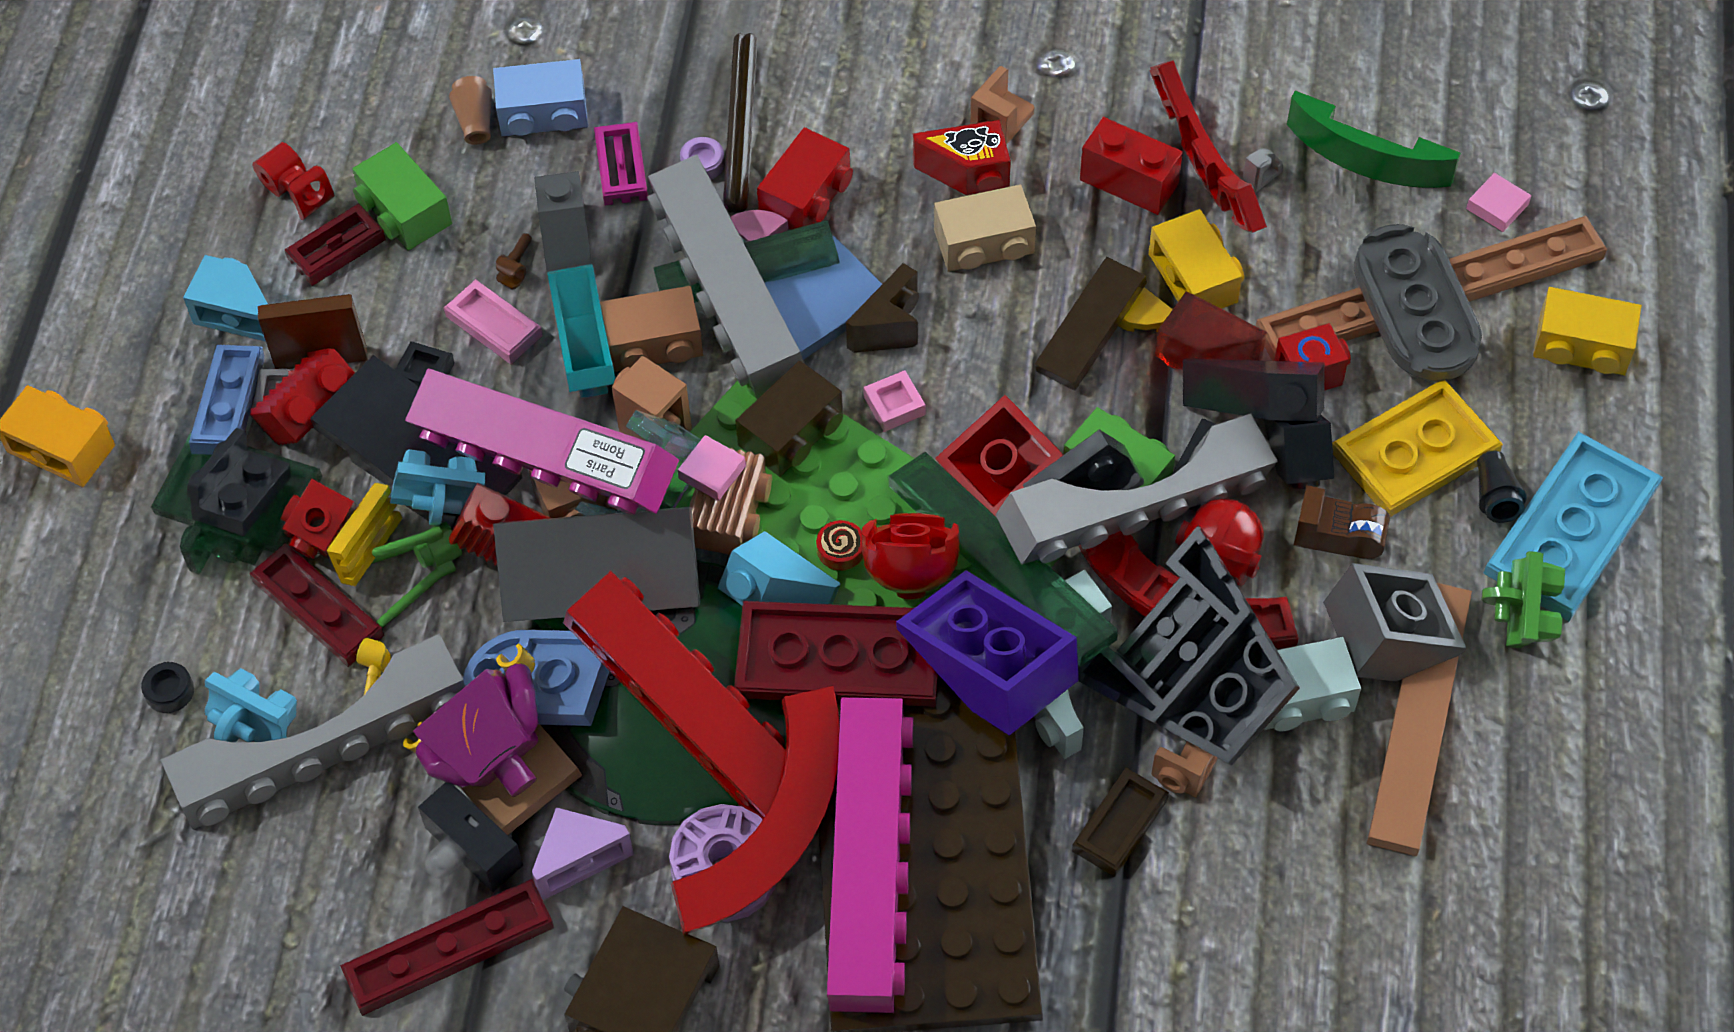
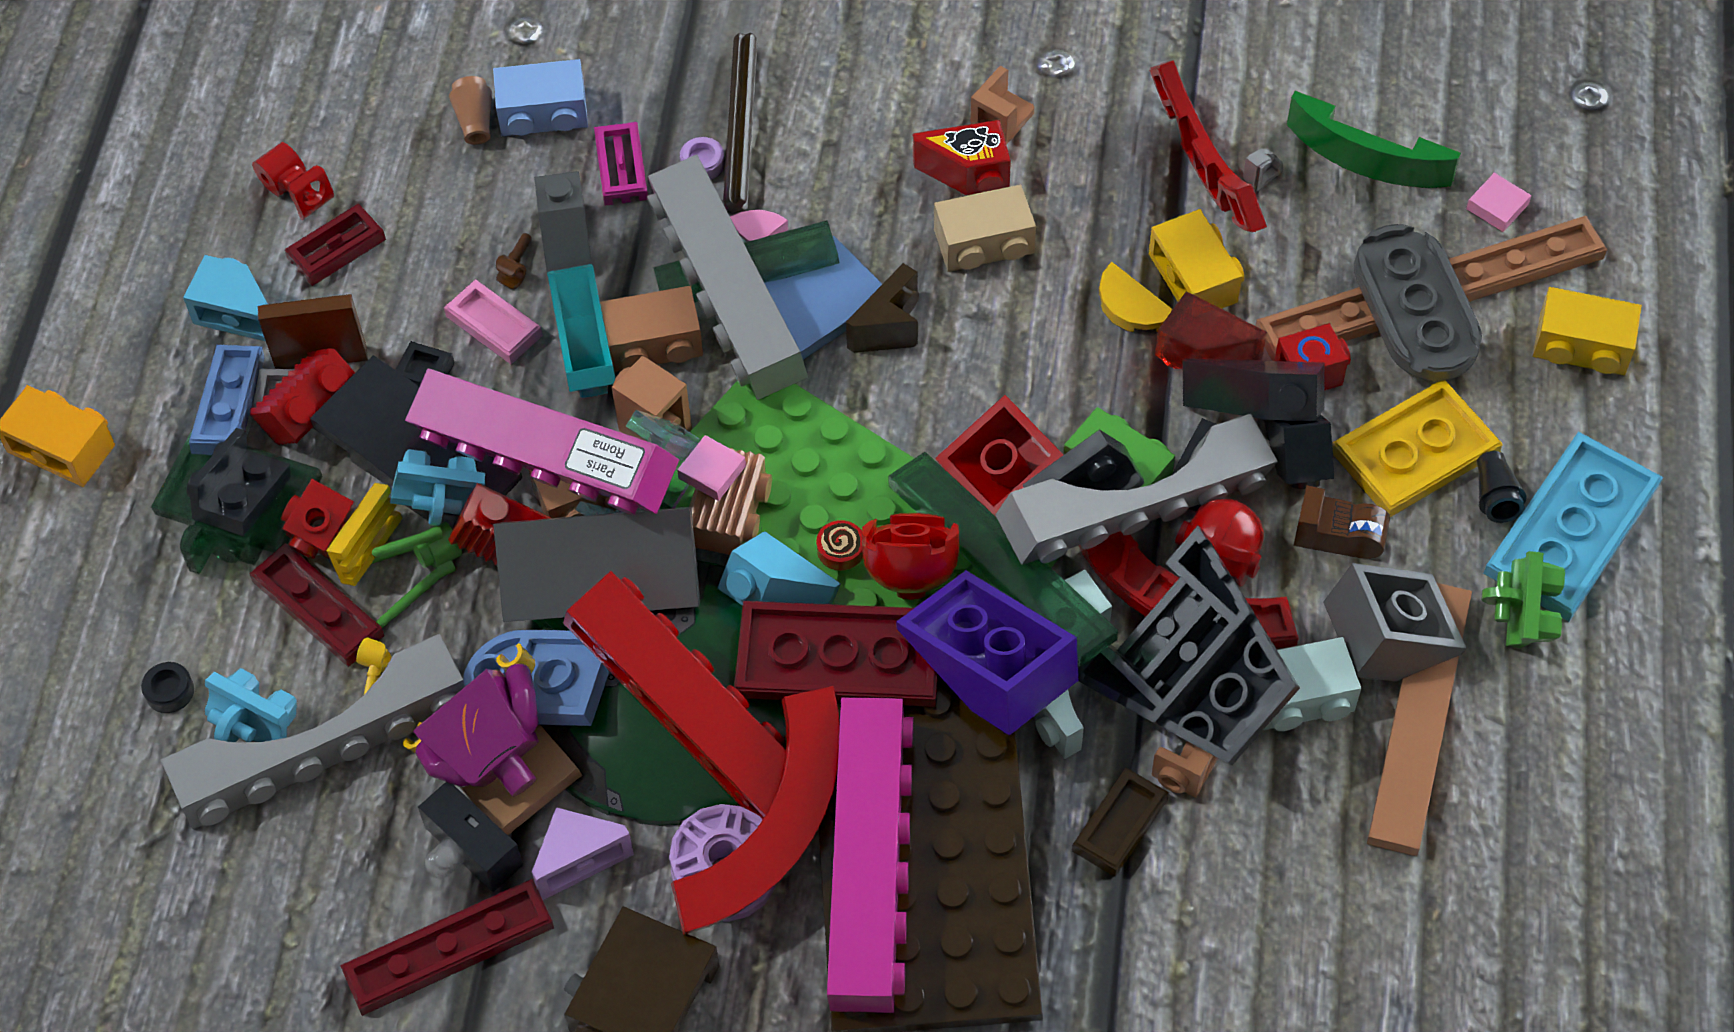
(401, 196): bright green brick -> none
(790, 418): dark brown brick -> none
(806, 179): red brick -> none
(894, 401): bright pink tile -> none
(1090, 323): dark brown tile -> none
(1130, 165): red brick -> none

